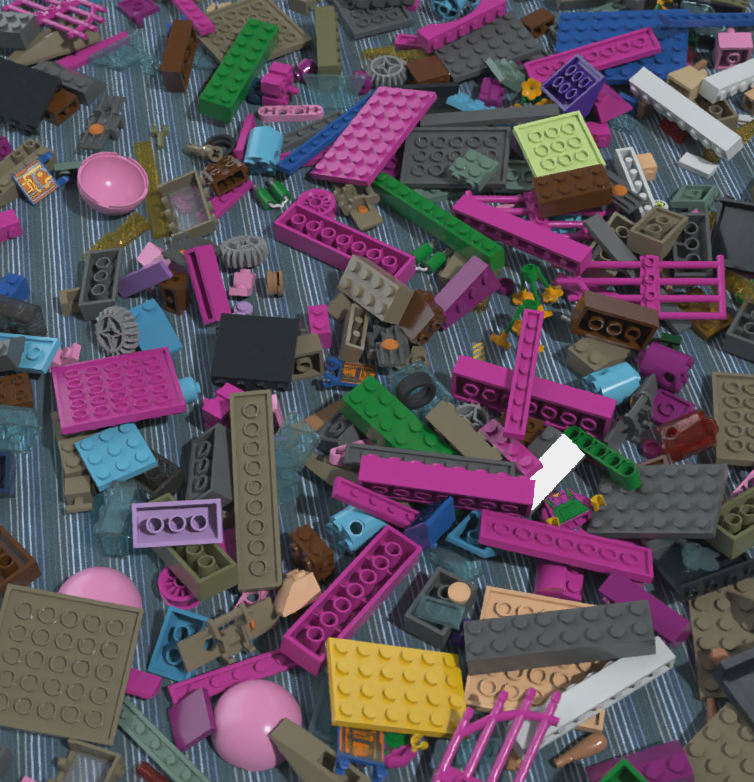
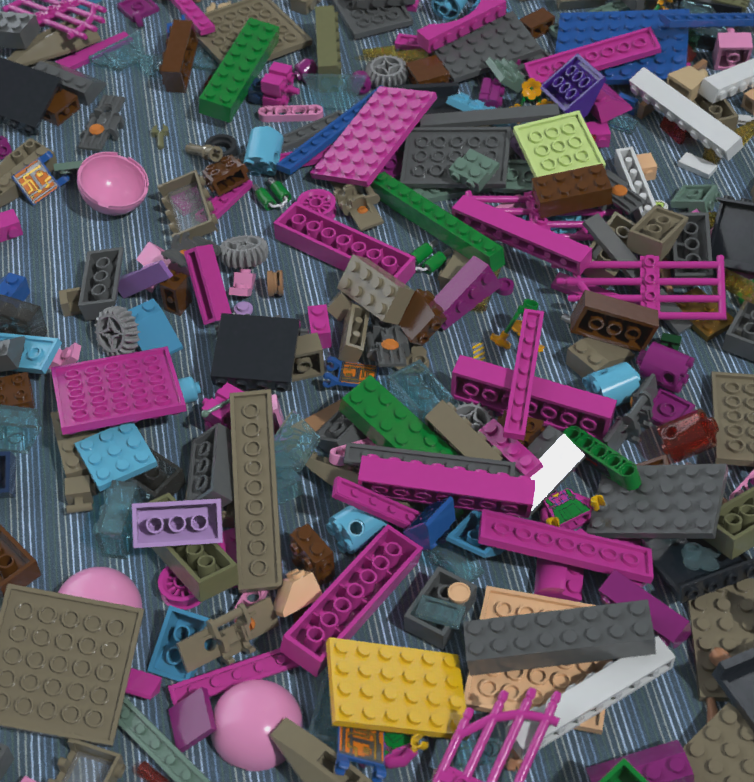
(125, 234): clear yellow slope -> none
(156, 208): clear yellow tile -> none
(205, 413): none -> sand green hinge
(248, 124): dark pink plate -> none
(412, 382): black tyre -> none
(459, 639): dark purple arm -> none
(530, 274): plant -> none
(587, 747): nougat piece -> none
(651, 449): magenta tile -> none

